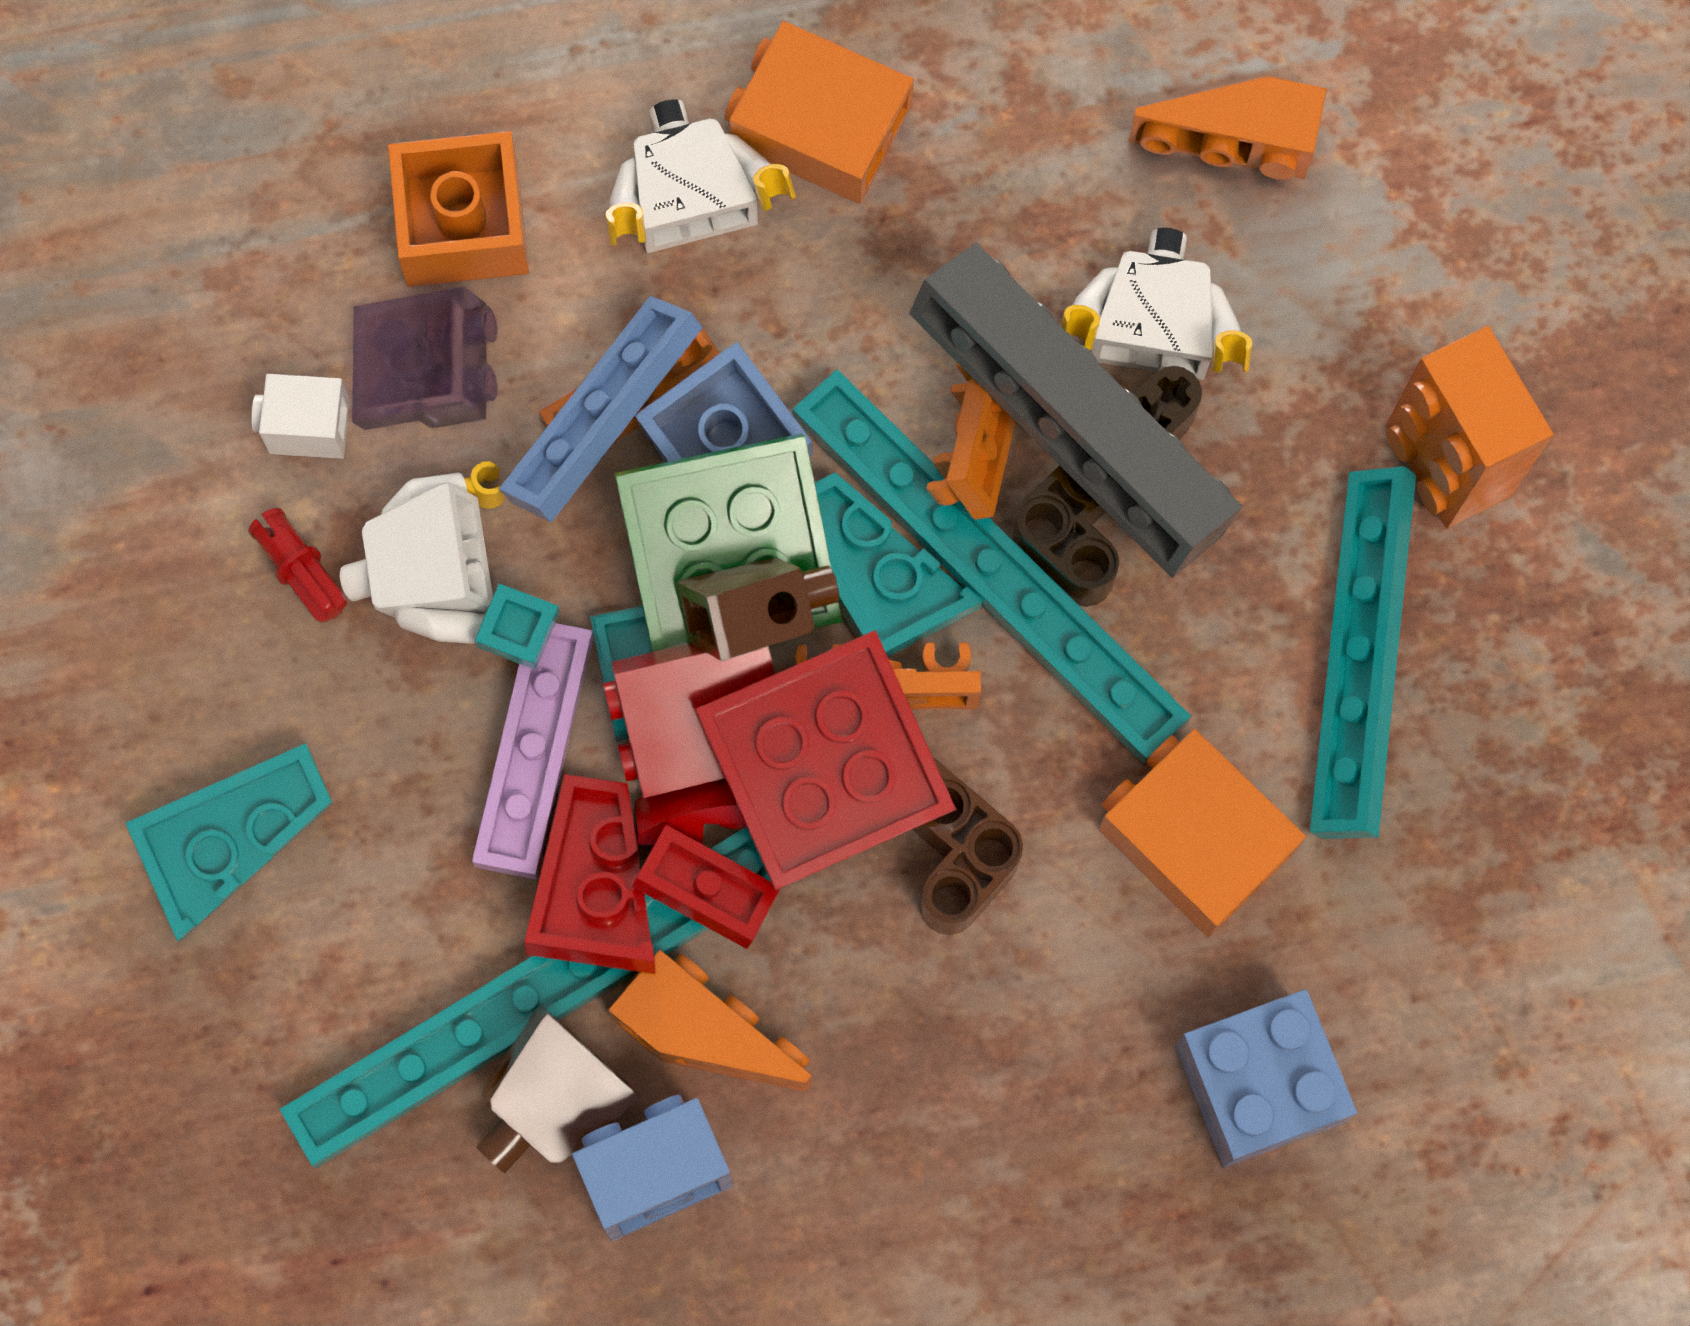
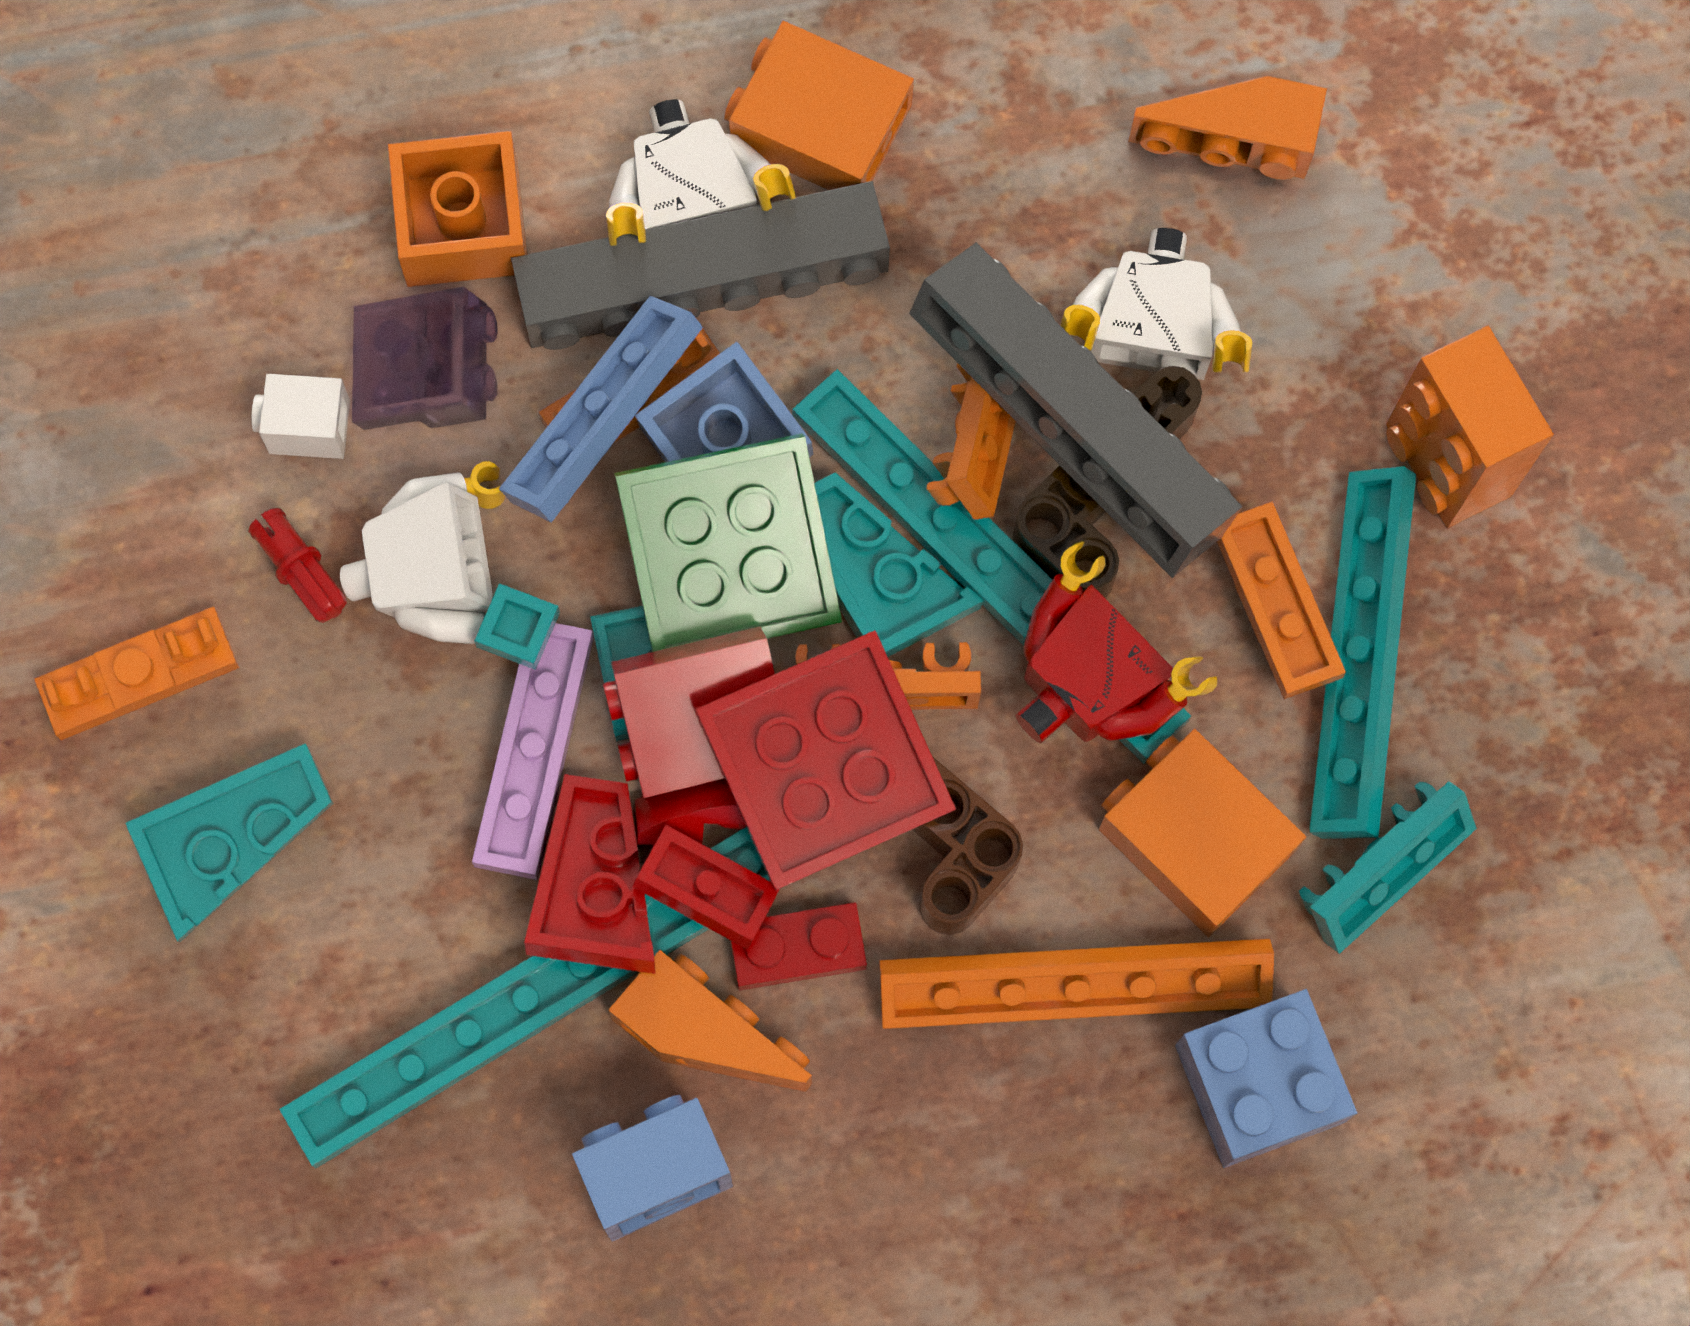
(136, 673): none -> orange plate
(550, 1094): torso -> none
(704, 264): none -> dark grey brick
(753, 605): reddish brown torso -> none
(802, 947): none -> red plate
(1076, 983): none -> orange plate
(1096, 666): none -> red torso
(1279, 602): none -> orange plate
(1390, 864): none -> teal plate

